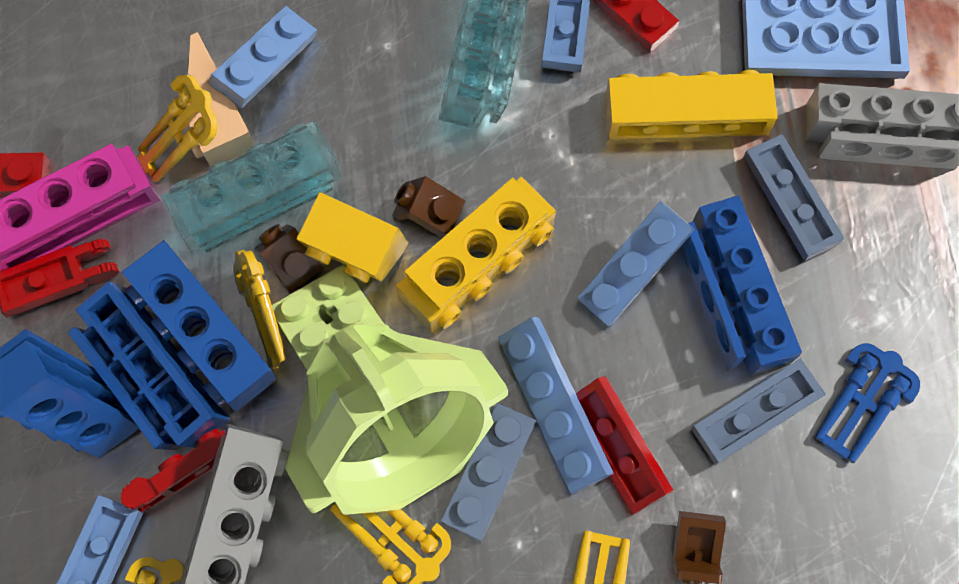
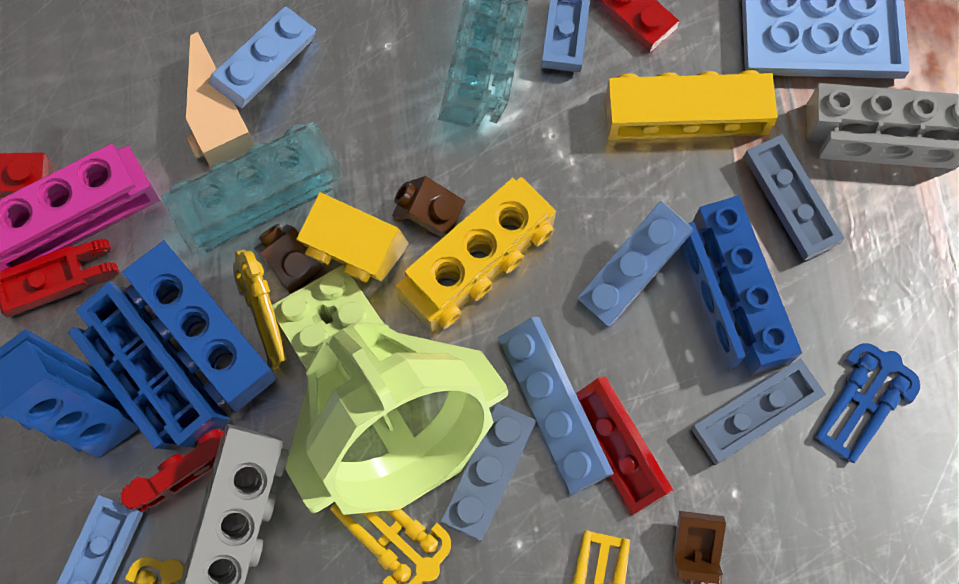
(203, 131): yellow piece -> none

